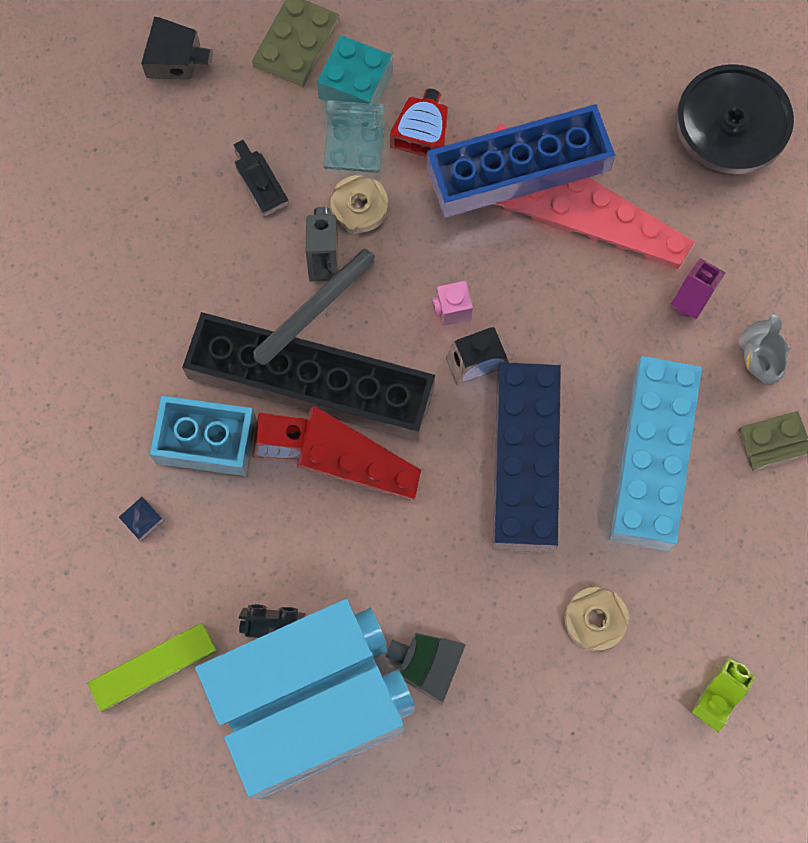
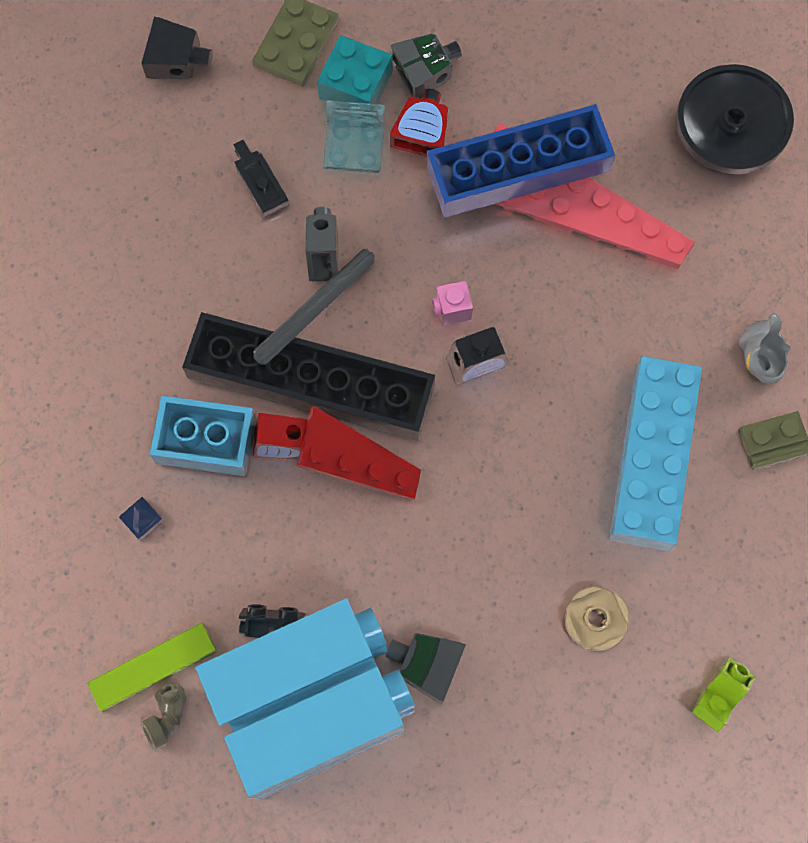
(170, 702): none -> dark tan arm
(364, 219): tan plate -> none
(424, 63): none -> dark grey torso
(527, 458): dark blue brick -> none
(697, 289): magenta slope -> none

